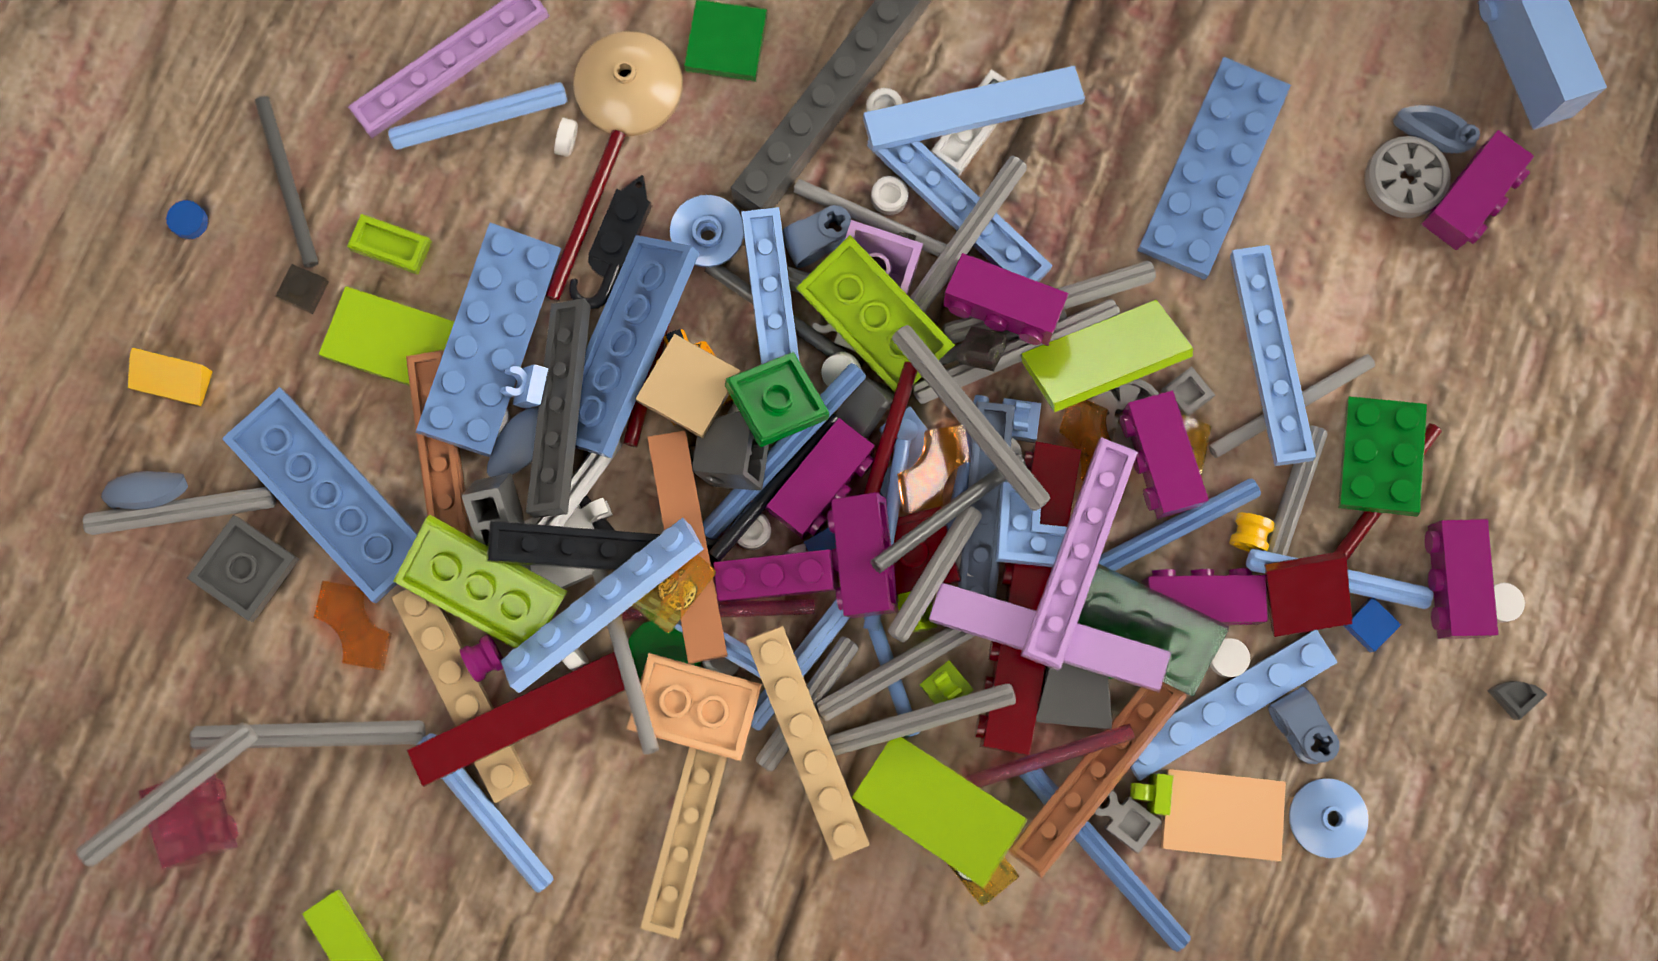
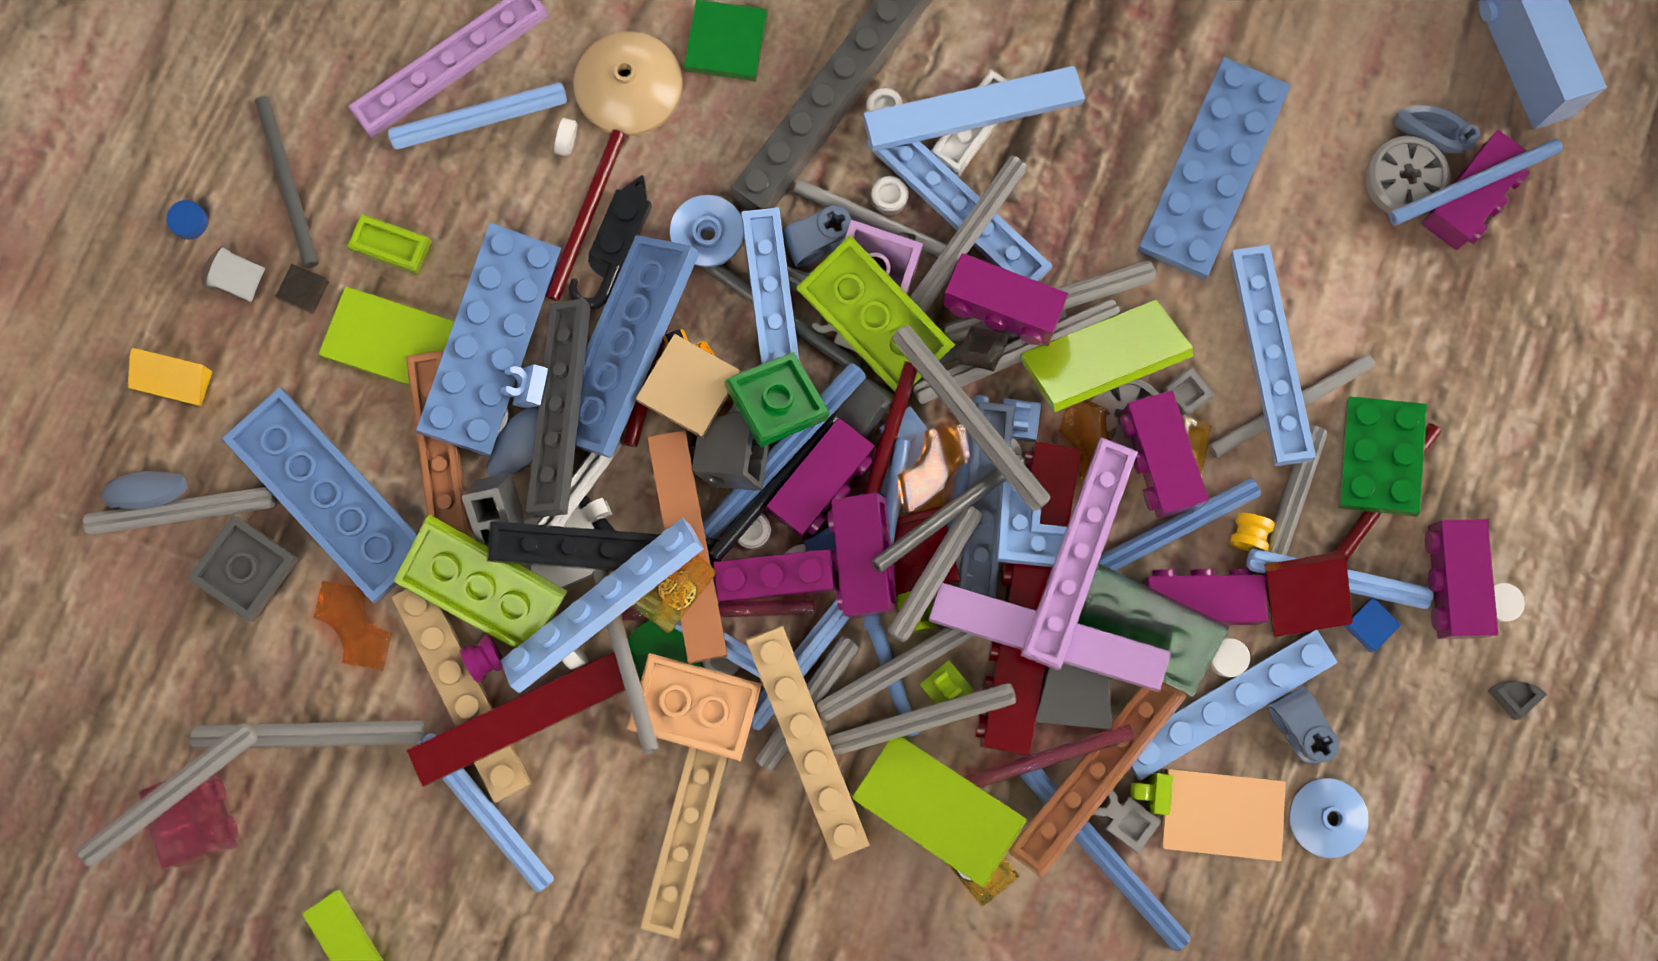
(231, 274): none -> tile
(835, 365): white tile -> none
(1475, 182): none -> medium blue piece

